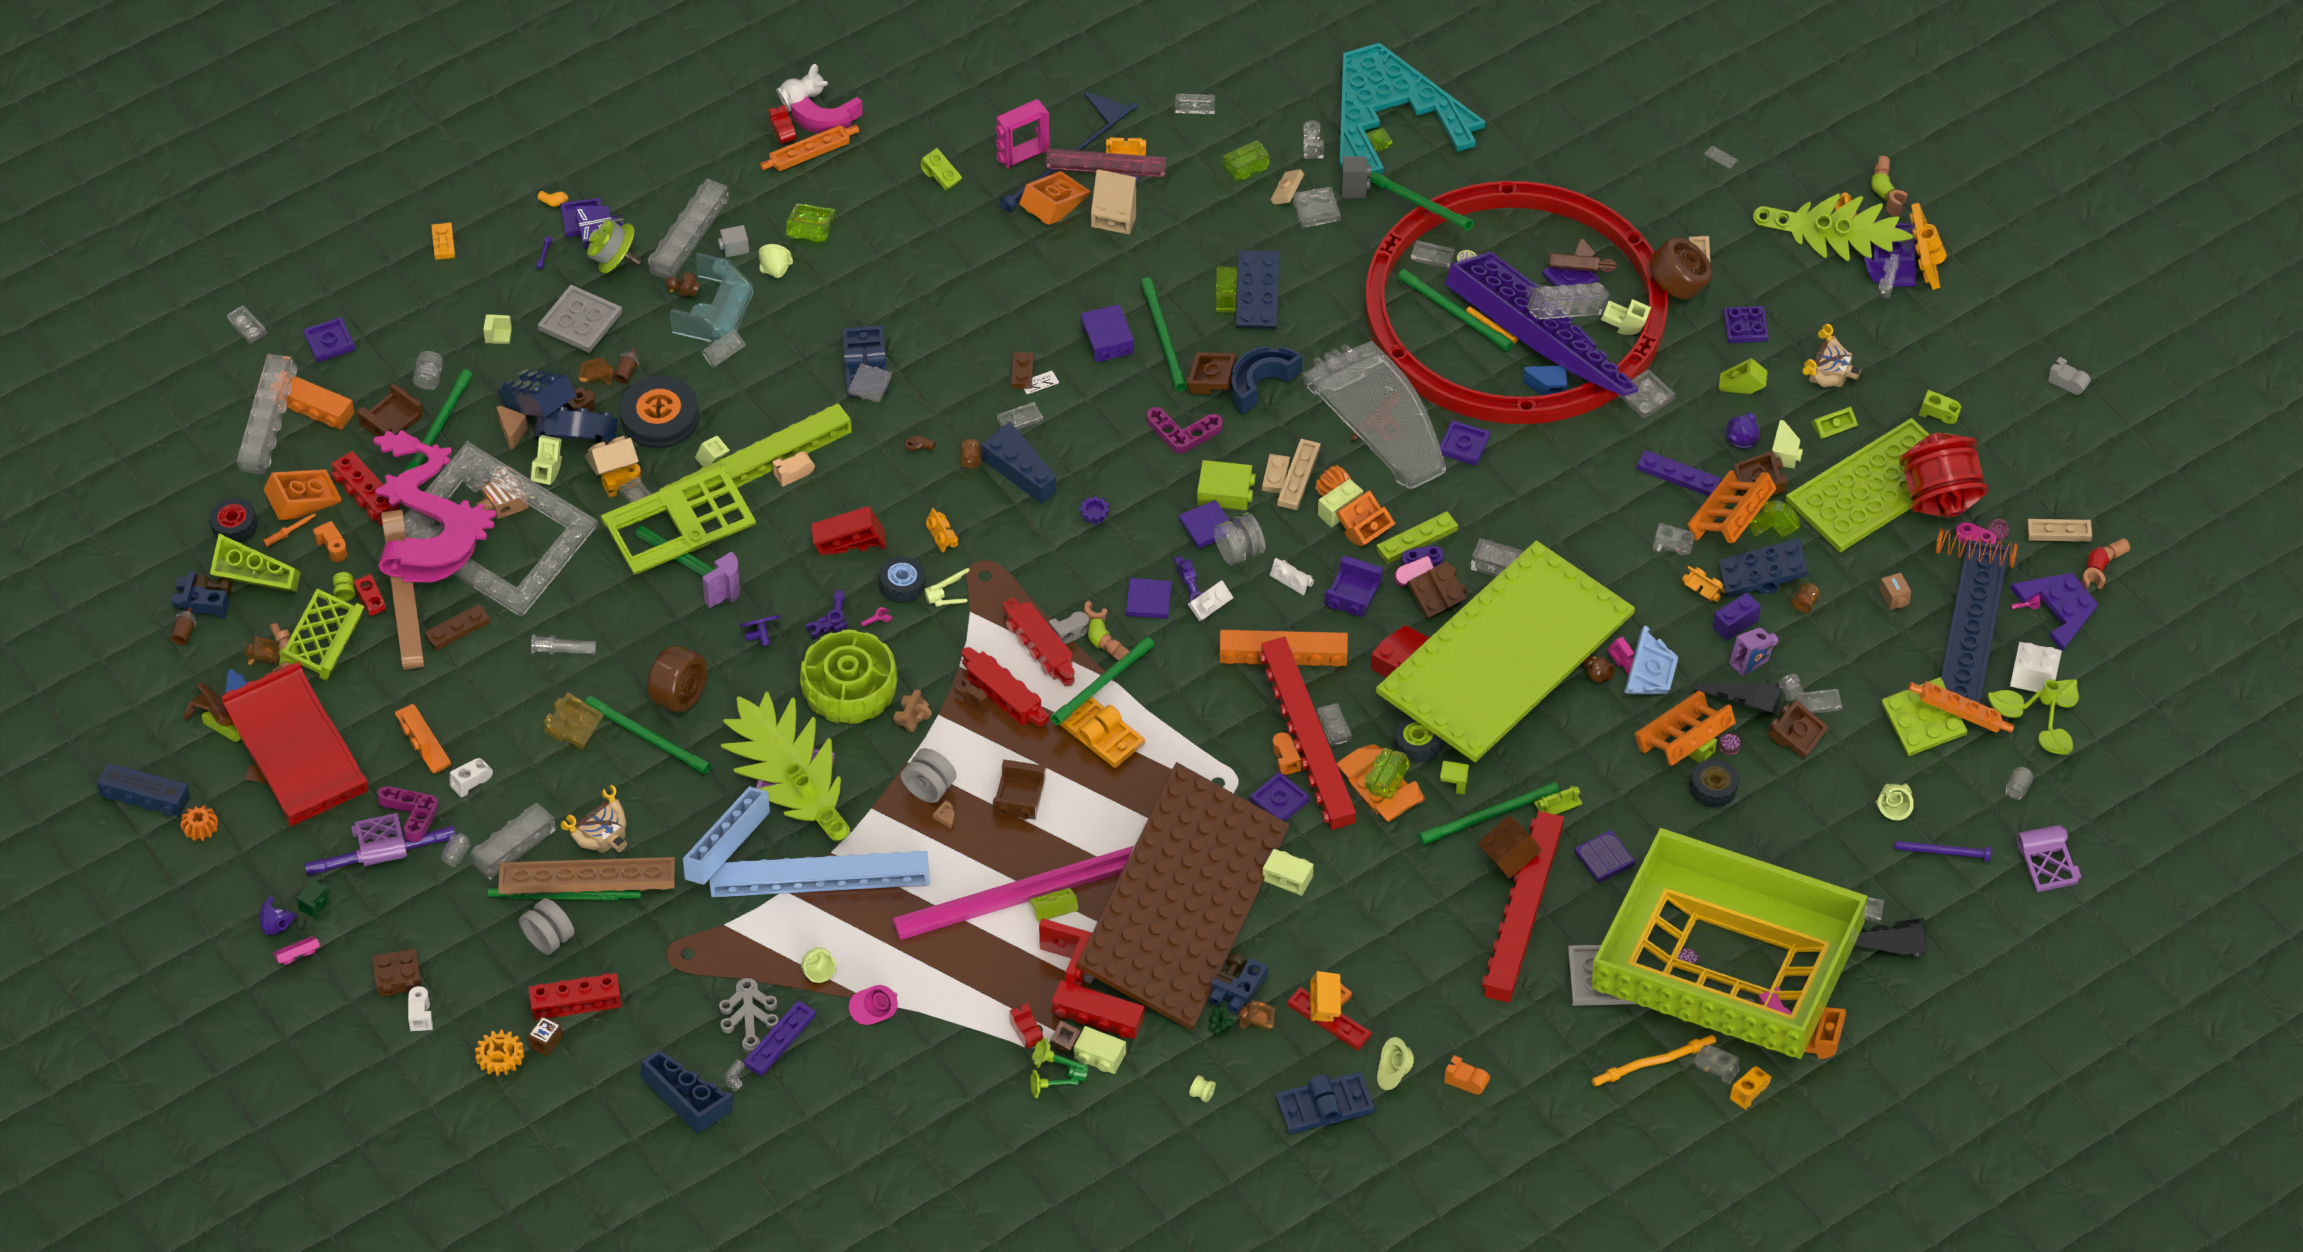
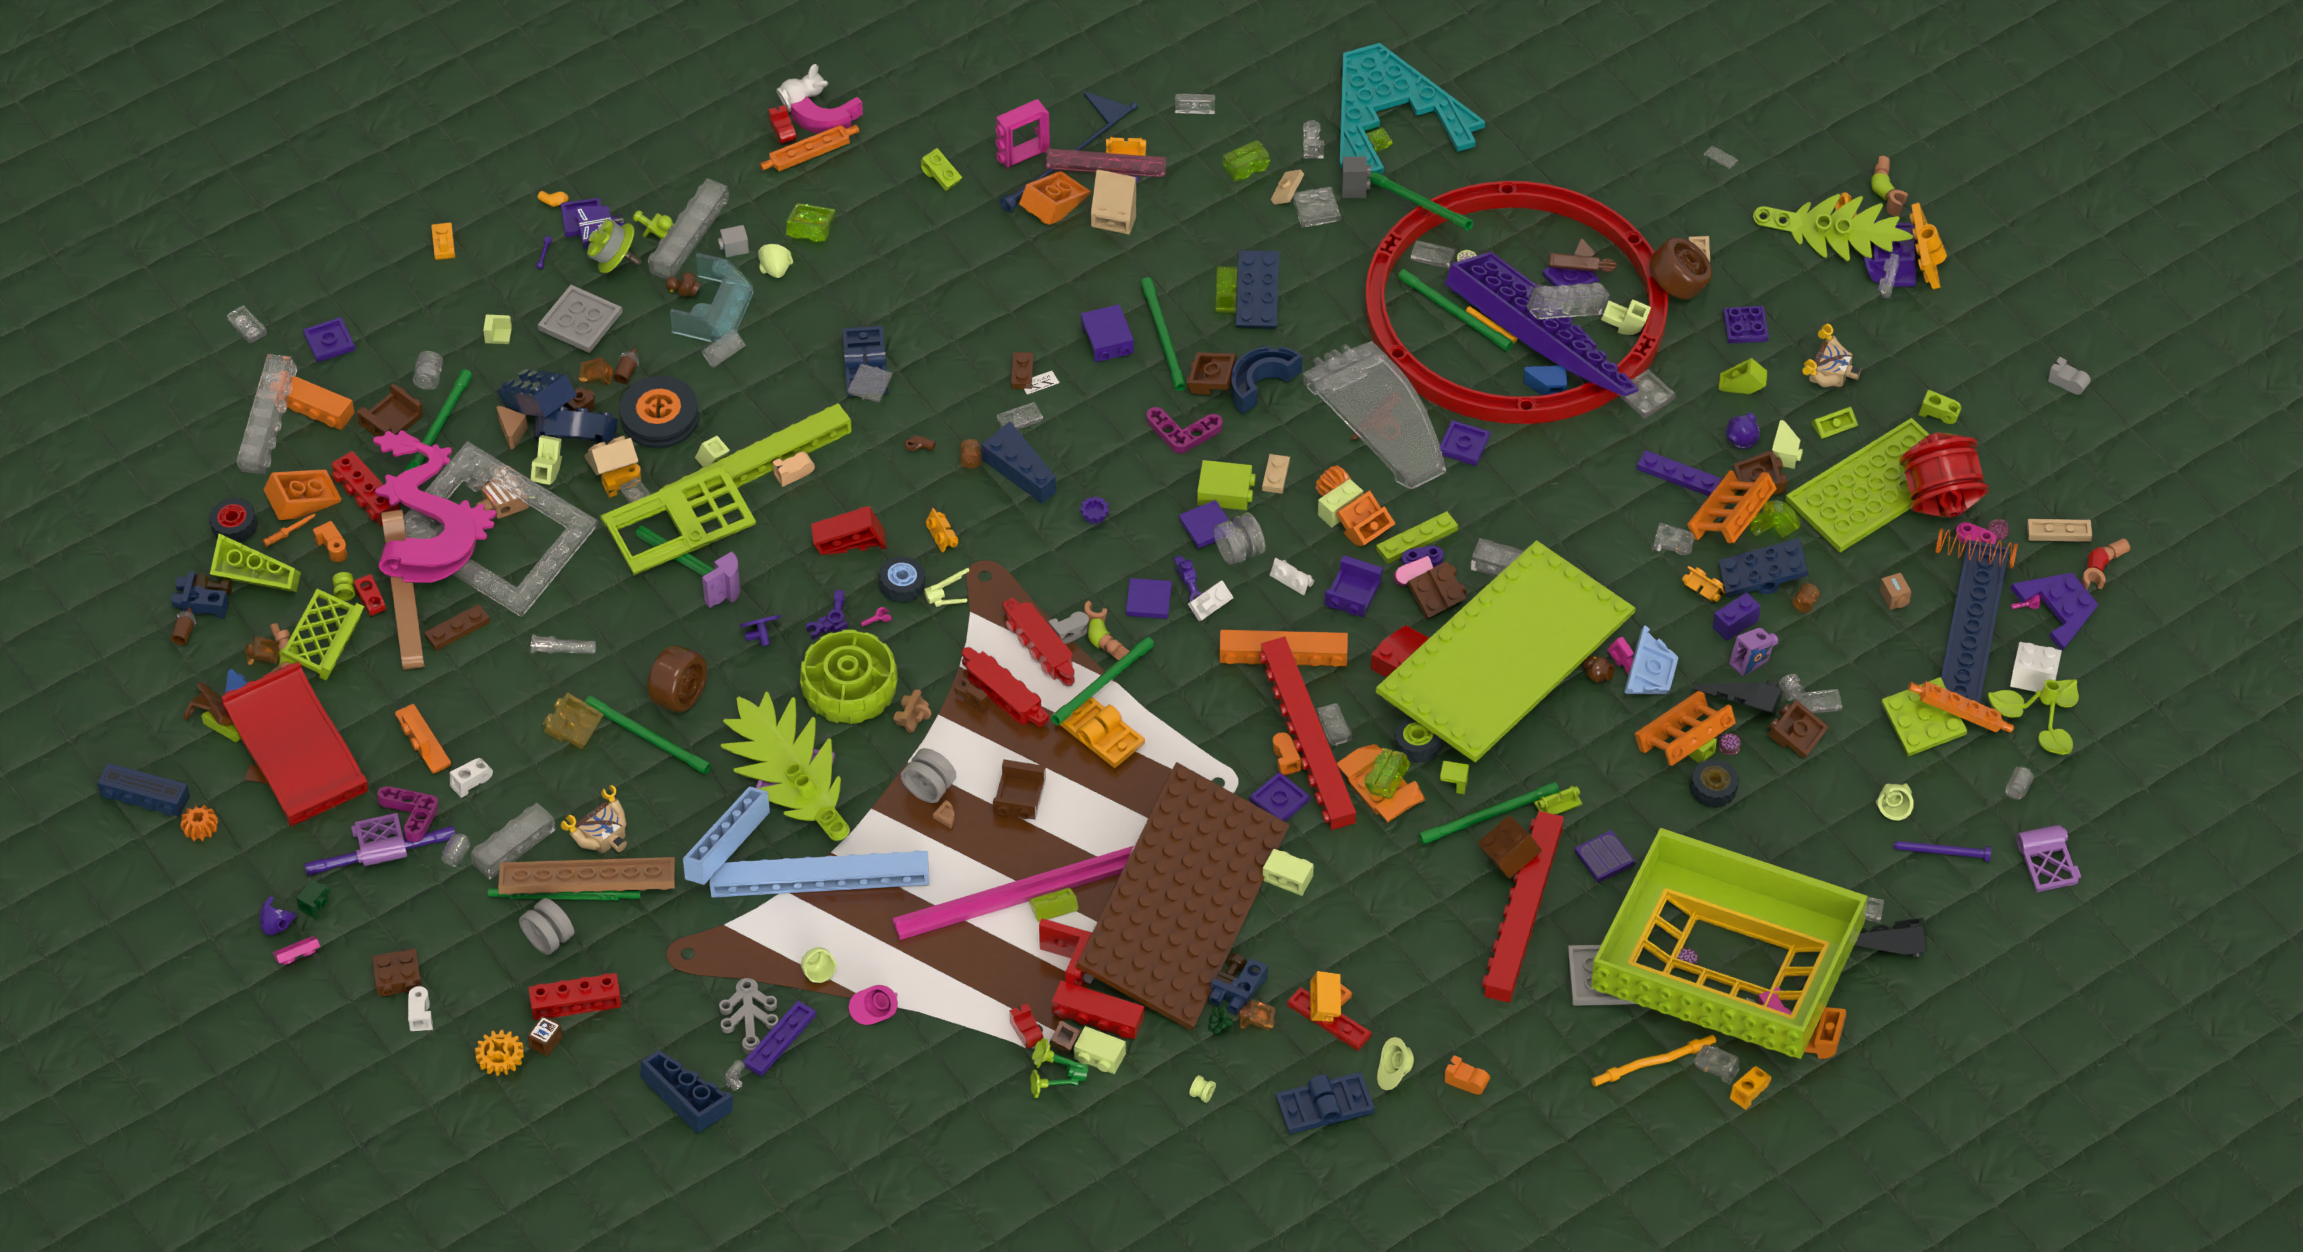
(658, 226): none -> lime piece
(1299, 474): tan plate -> none

